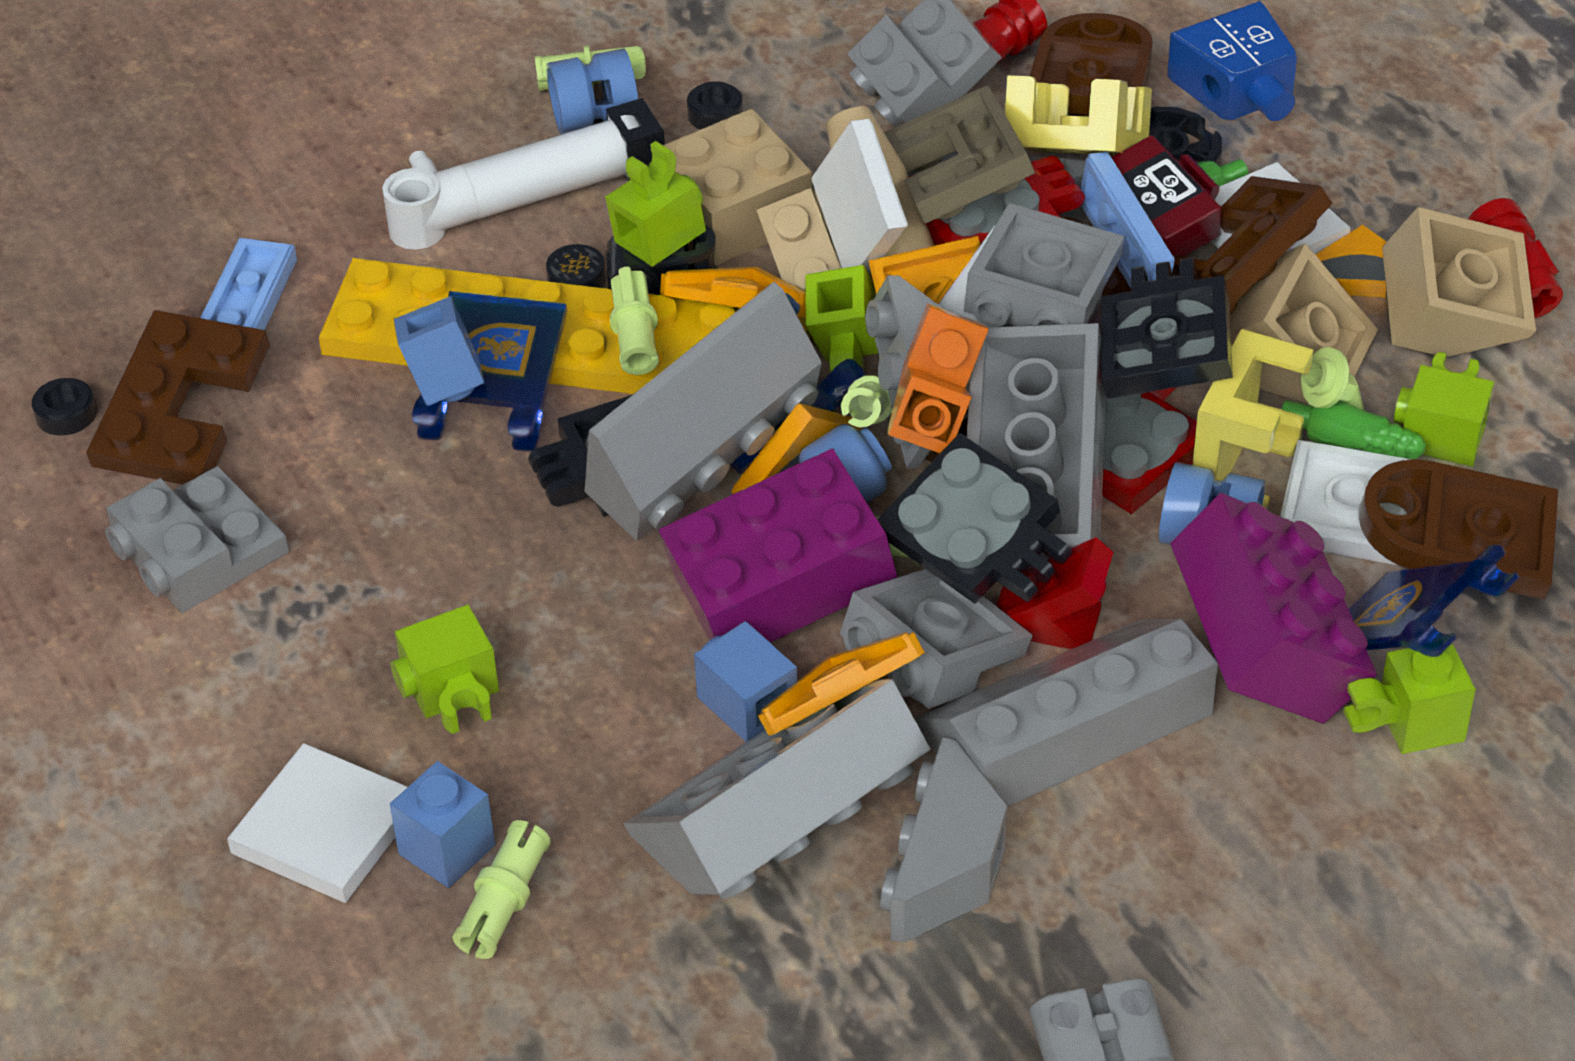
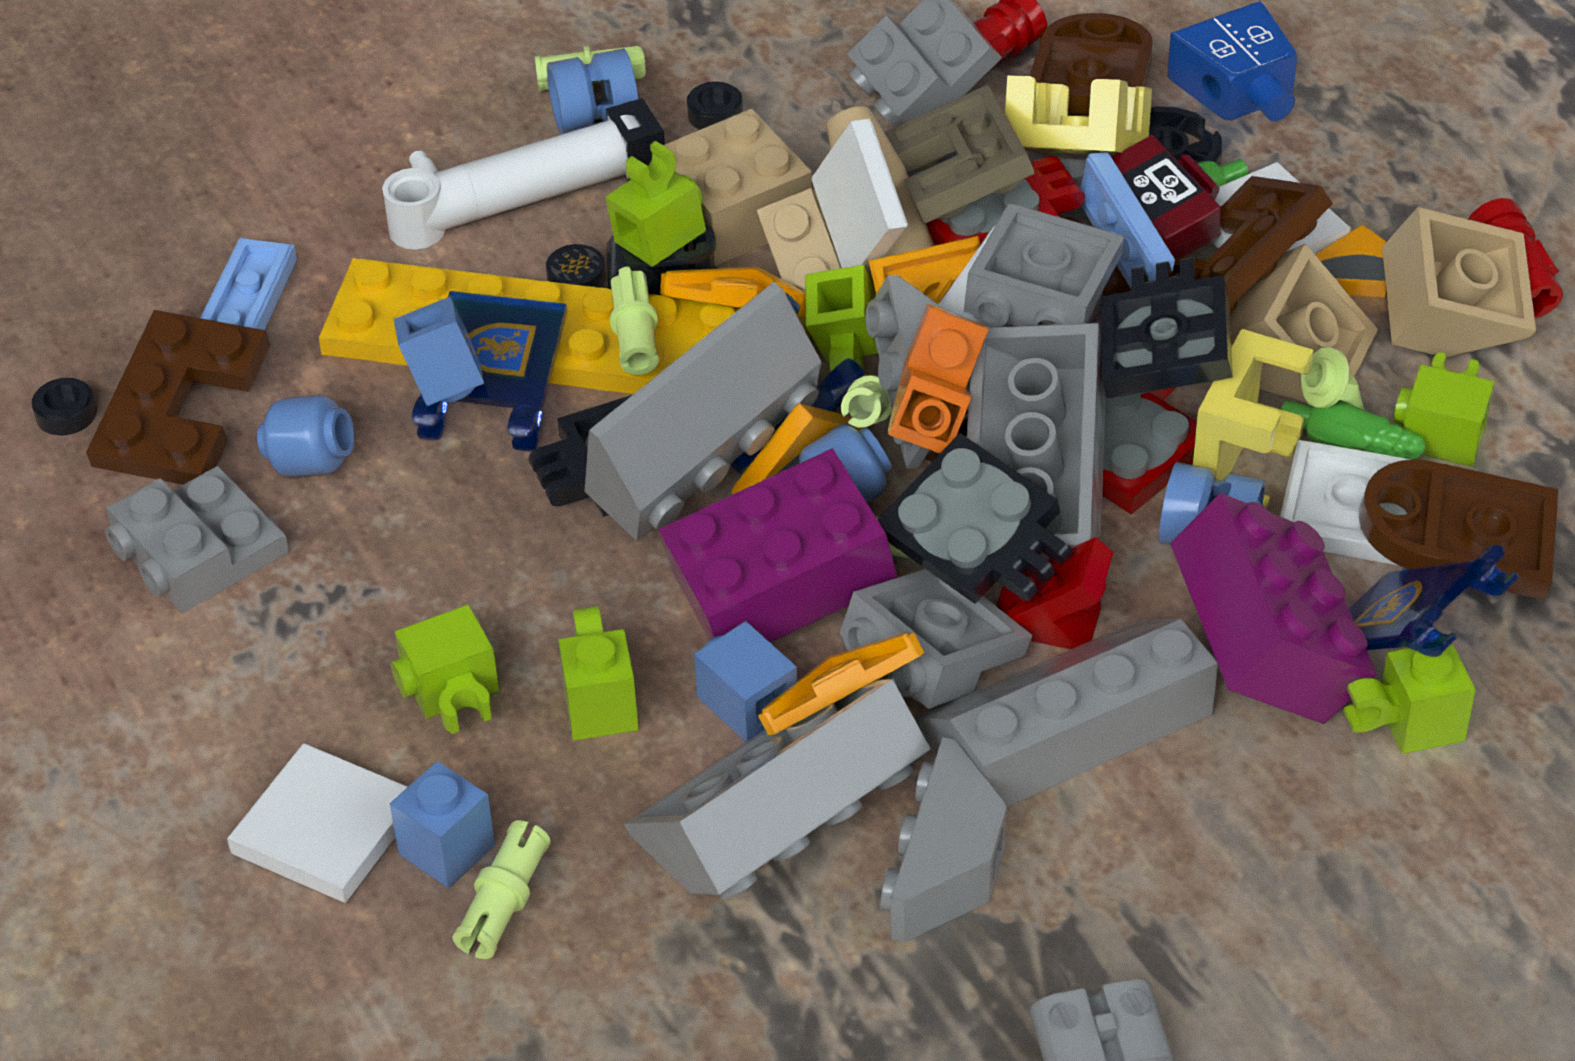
(306, 436): none -> medium blue head
(597, 678): none -> lime brick

